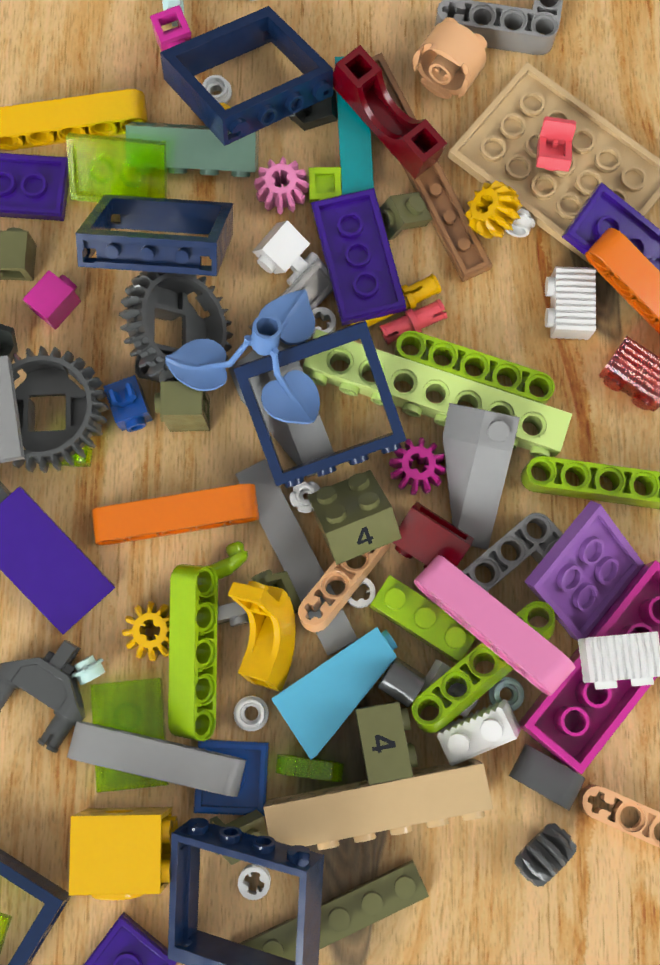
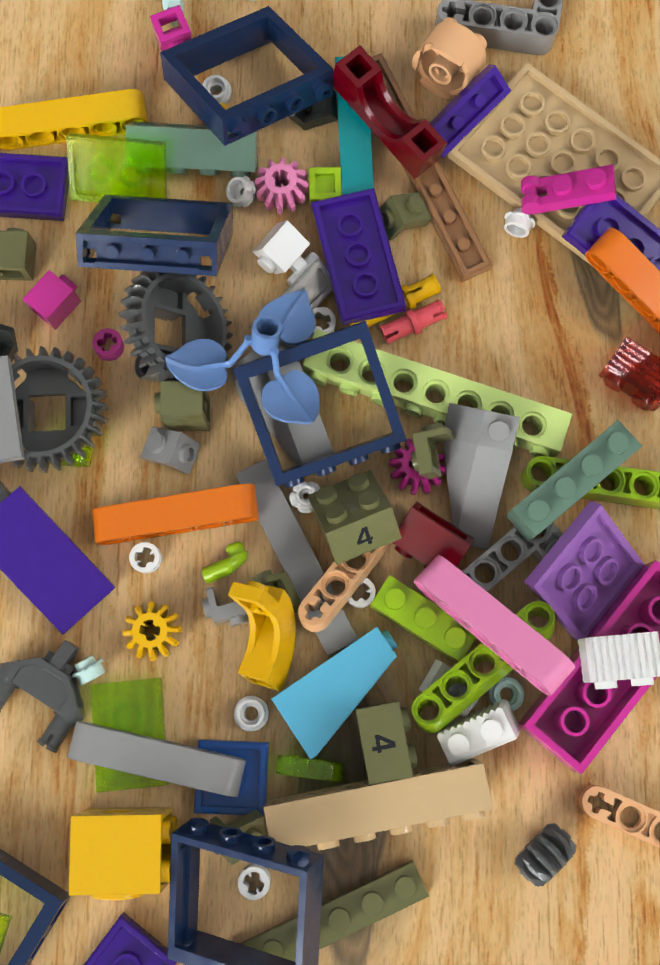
(101, 338): none -> dark pink bush
(128, 404): blue brick -> none
(150, 566): none -> white bush
(170, 449): none -> light grey bracket
(193, 652): lime beam -> none
(241, 191): none -> white plate
(402, 682): dark grey beam -> none
(425, 457): none -> olive bracket
(470, 106): none -> dark purple plate
(490, 366): lime beam -> none
(493, 210): yellow gear -> none
(547, 777): dark grey beam -> none
(555, 144): coral bracket -> none
(568, 189): none -> dark pink plate
(571, 303): white brick -> none
(573, 480): none -> sand green brick

